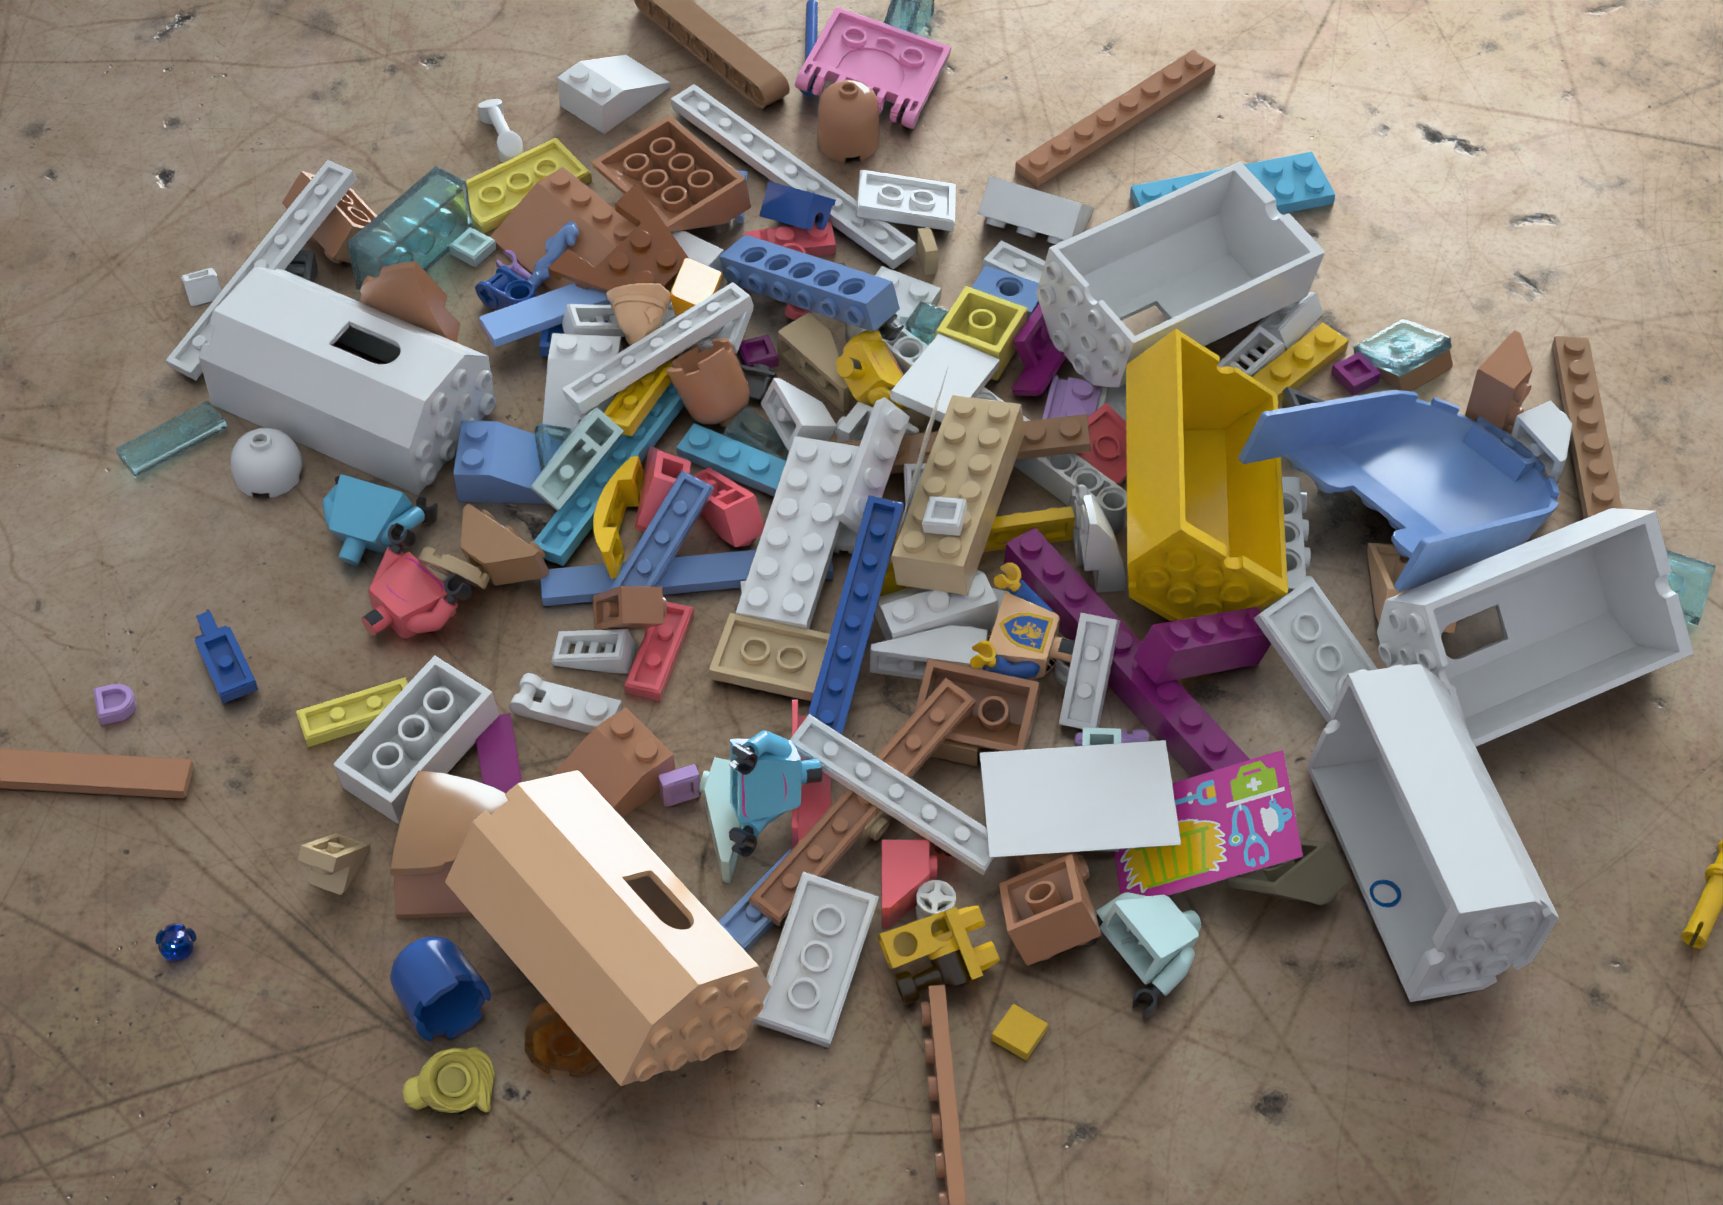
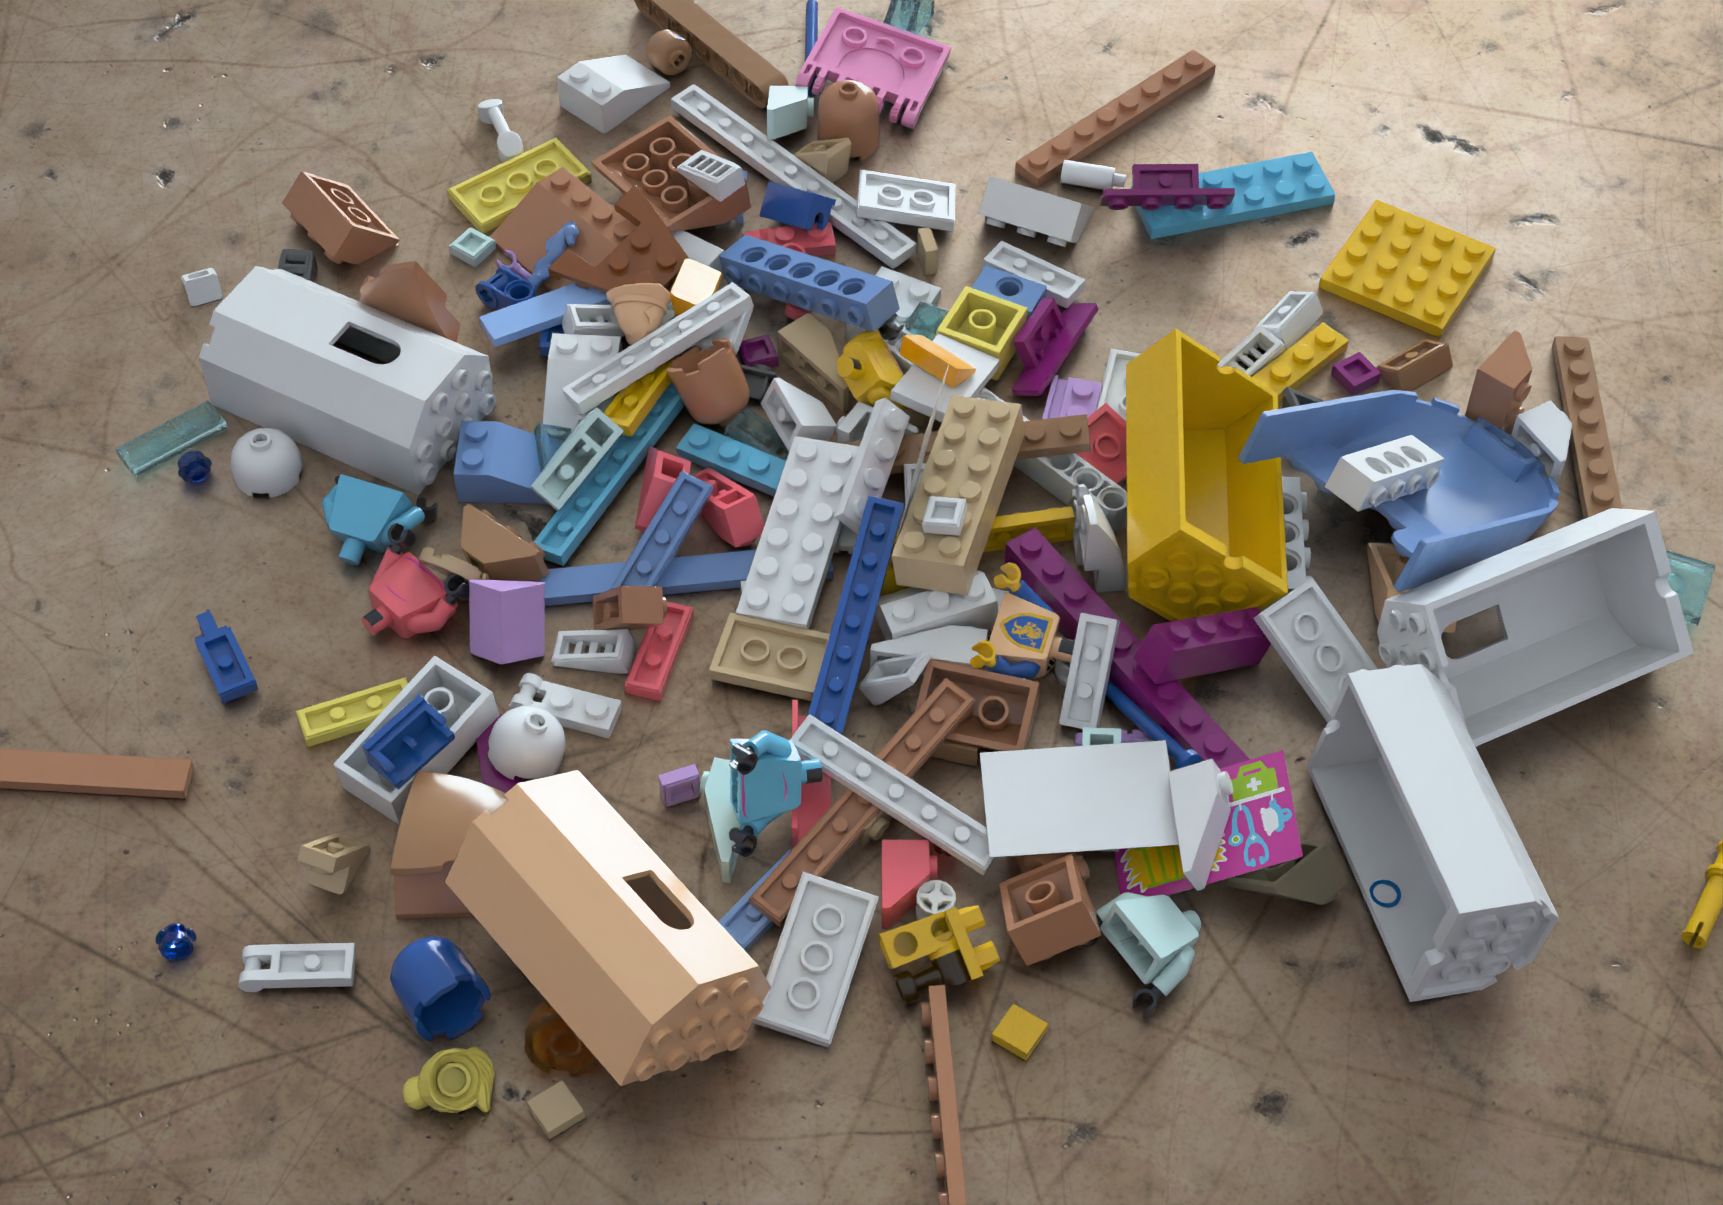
(114, 703): lavender tile -> none
(194, 467): none -> clear blue plate
(273, 252): white plate -> none
(298, 966): none -> white plate
(408, 742): none -> blue hinge
(414, 226): clear light blue brick -> none
(507, 620): none -> lavender slope
(527, 743): none -> white cylinder
(555, 1109): none -> tan tile
(620, 492): yellow slope -> none
(621, 761): nougat slope -> none
(669, 52): none -> medium nougat head
(720, 187): none -> white slope
(788, 110): none -> light aqua slope
(827, 157): none -> tan slope
(892, 676): none -> white slope
(935, 360): none -> light orange slope
(1091, 175): none -> white cylinder
(1151, 728): none -> blue bar
(1166, 186): none -> magenta bracket
(1200, 254): white panel -> none
(1200, 816): none -> white slope
(1385, 472): none -> white brick
(1403, 347): clear light blue tile -> none
(1407, 268): none -> yellow plate

